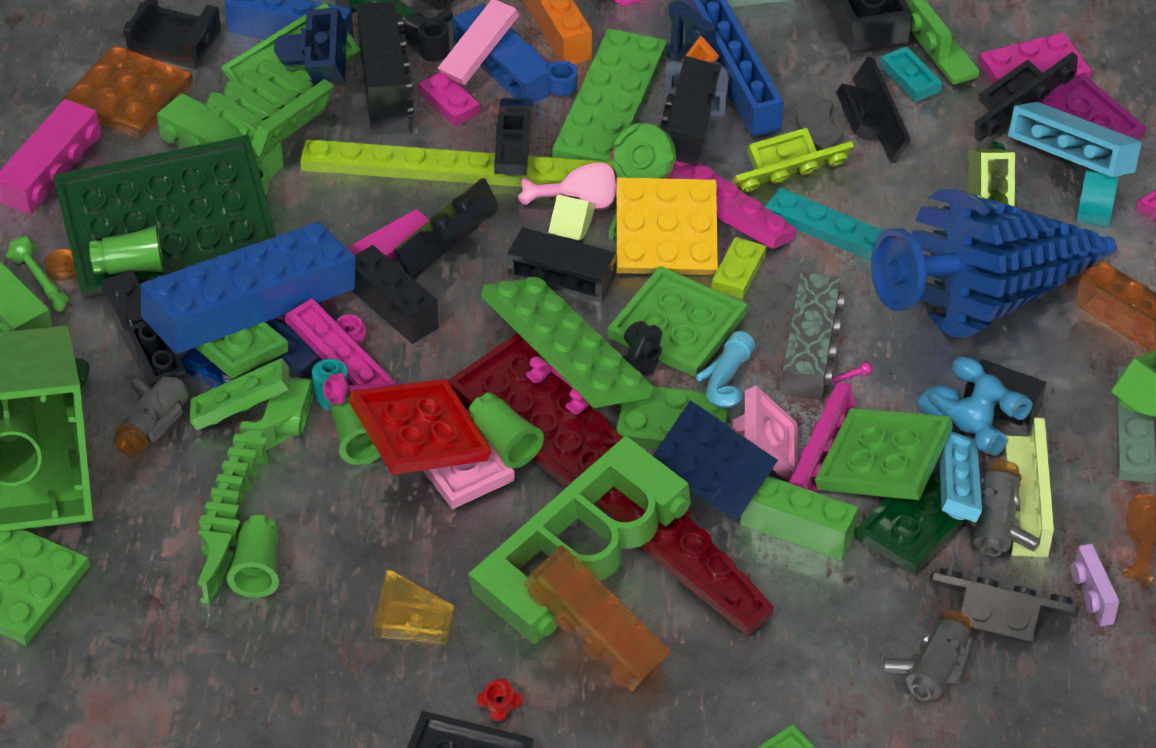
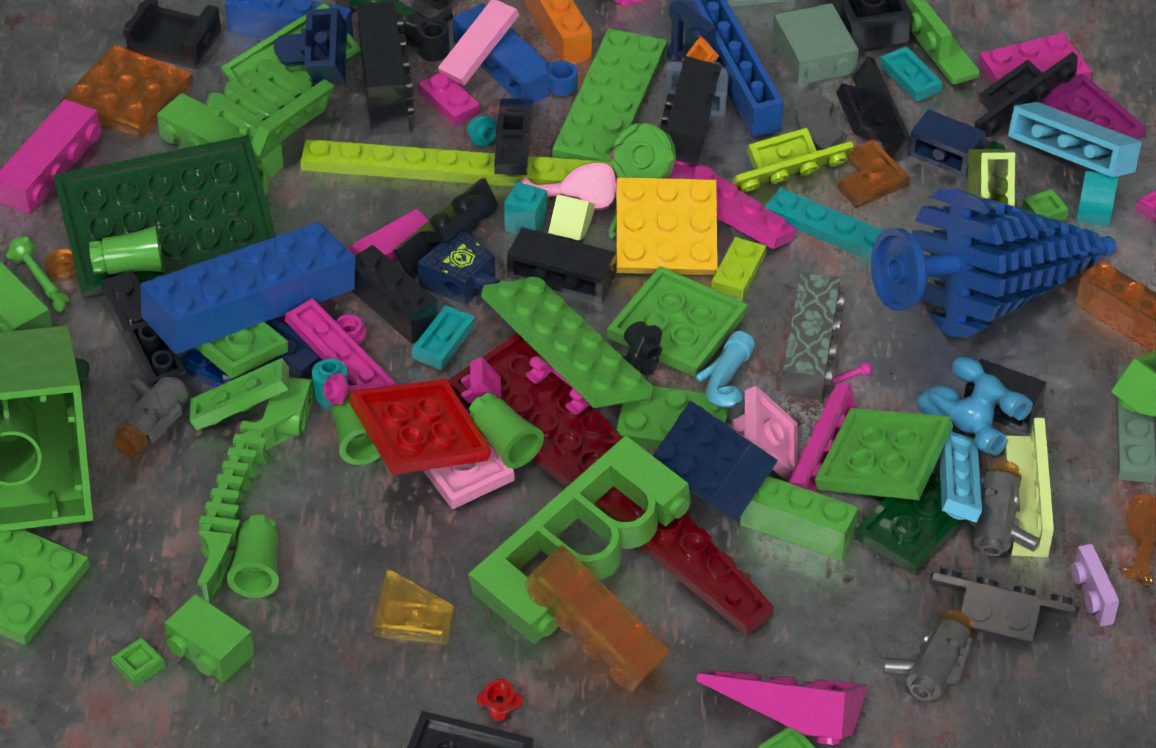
(138, 662): none -> bright green tile
(209, 639): none -> bright green brick
(443, 337): none -> teal plate
(457, 268): none -> dark blue torso
(480, 381): none -> dark pink tile
(482, 130): none -> teal plate
(525, 208): none -> teal brick
(815, 44): none -> sand green brick
(815, 709): none -> dark pink wedge
(876, 175): none -> clear orange tile
(944, 142): none -> dark blue brick
(1046, 204): none -> bright green plate

